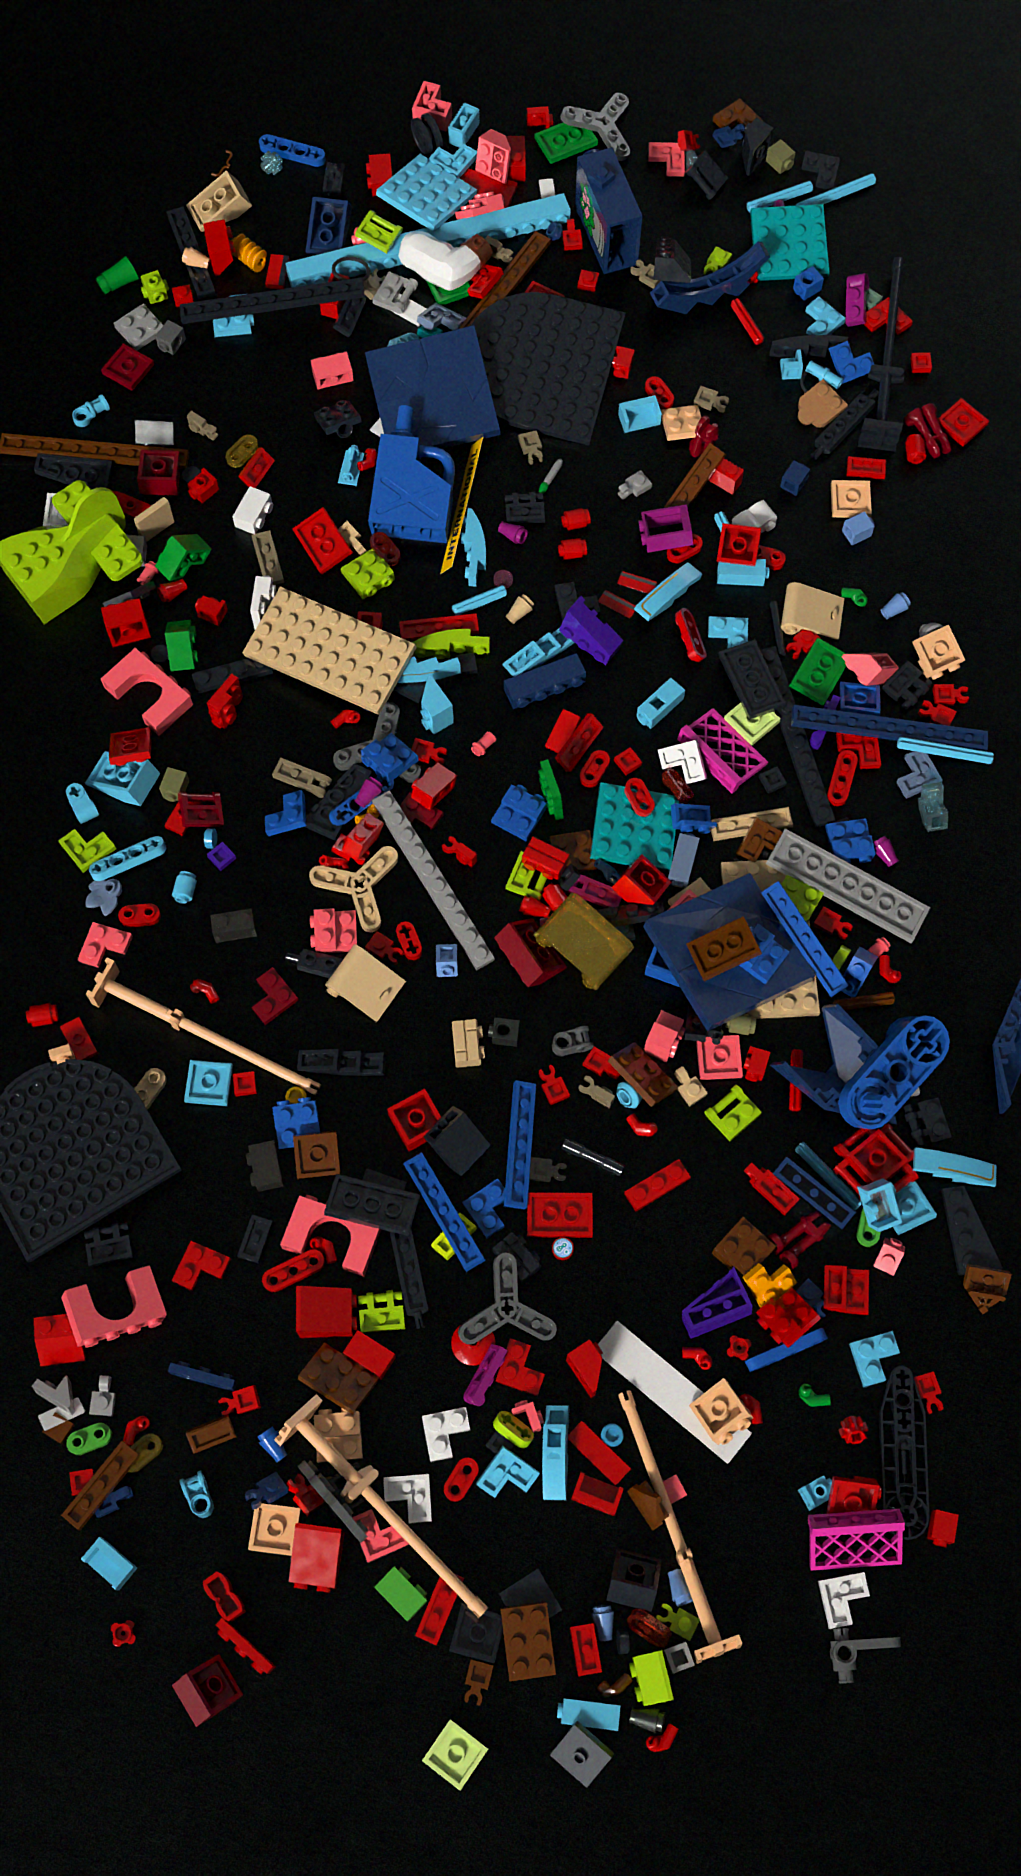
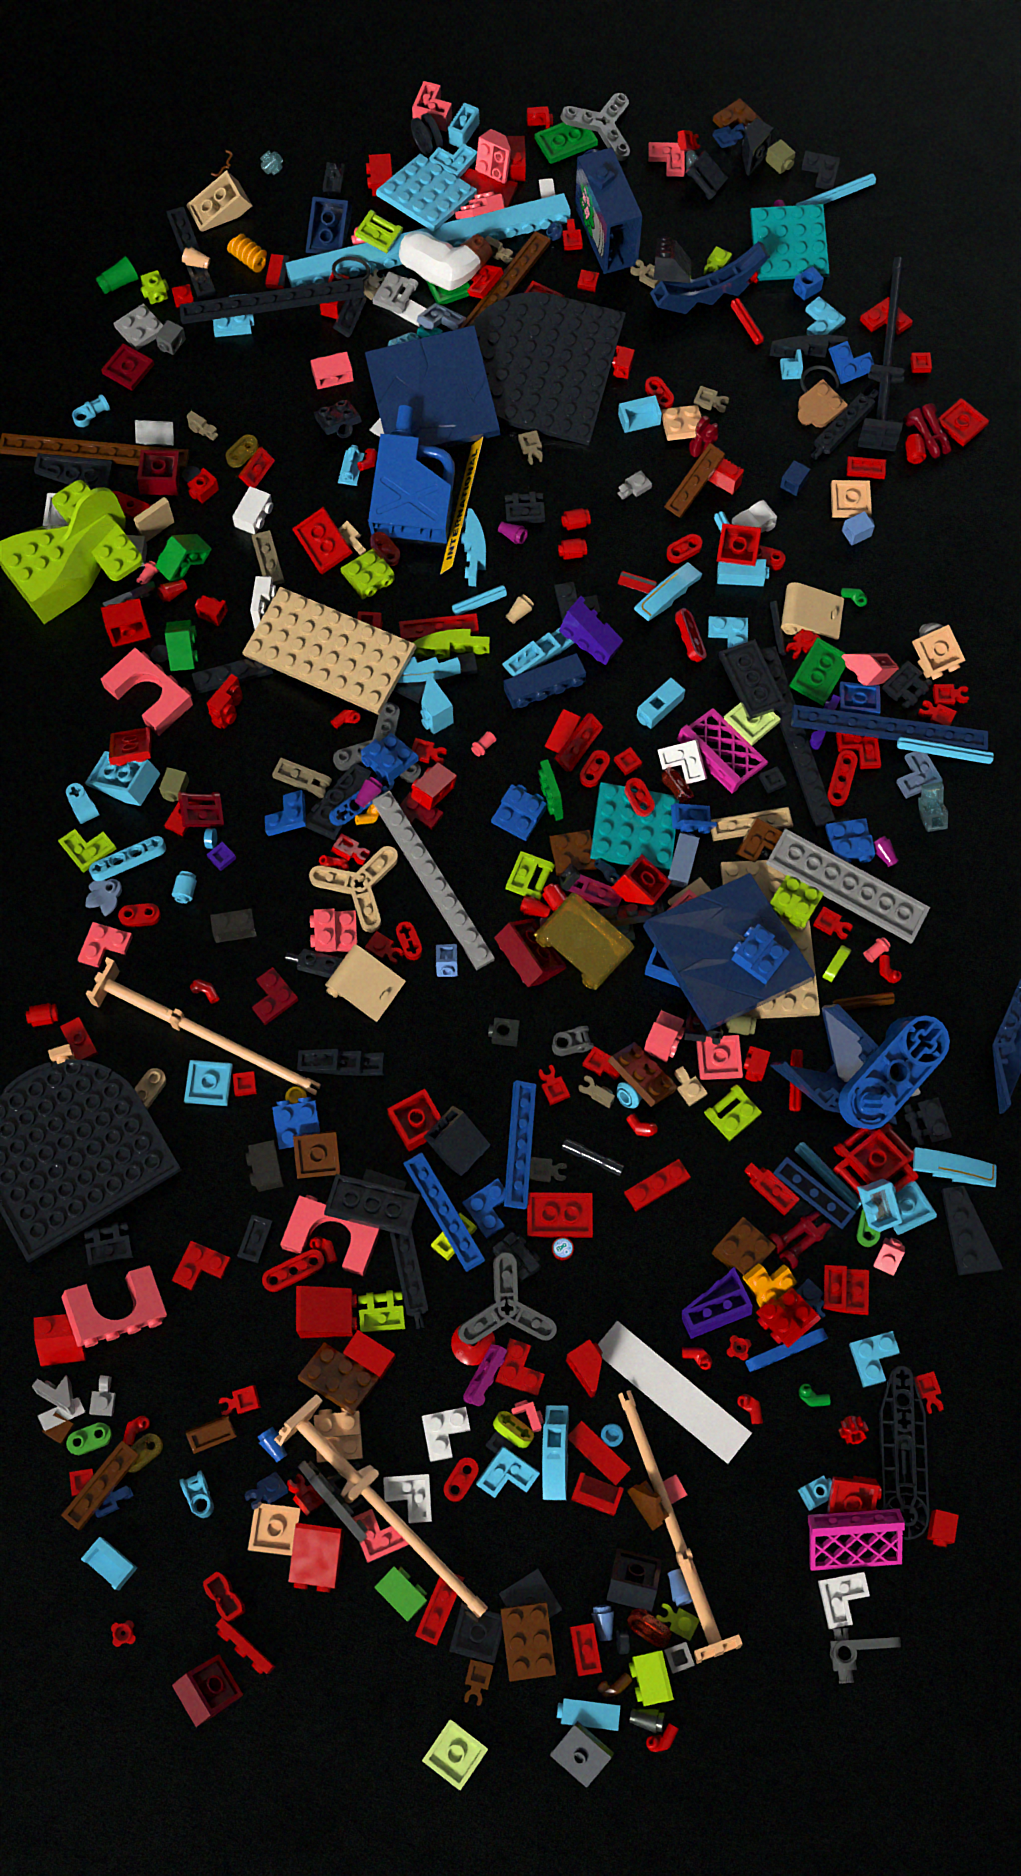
(202, 1375): dark blue plate -> none
(219, 245): red slope -> none
(315, 158): blue beam -> none
(362, 836): red brick -> none
(463, 853): red plate -> none
(466, 1043): tan brick -> none
(503, 578): clear pink piece -> none
(545, 859): red brick -> none
(550, 476): light grey piece -> none
(617, 604): red sticker -> none
(666, 517): magenta window -> none
(721, 1412): light nougat plate -> none
(724, 948): reddish brown plate -> none
(783, 195): medium azure axle -> none
(805, 939): blue plate -> none
(825, 374): medium azure pin -> none
(856, 299): magenta plate -> none
(858, 971): blue slope -> none
(872, 298): sand green tile -> none
(896, 605): medium blue cone -> none
(986, 1285): reddish brown slope -> none

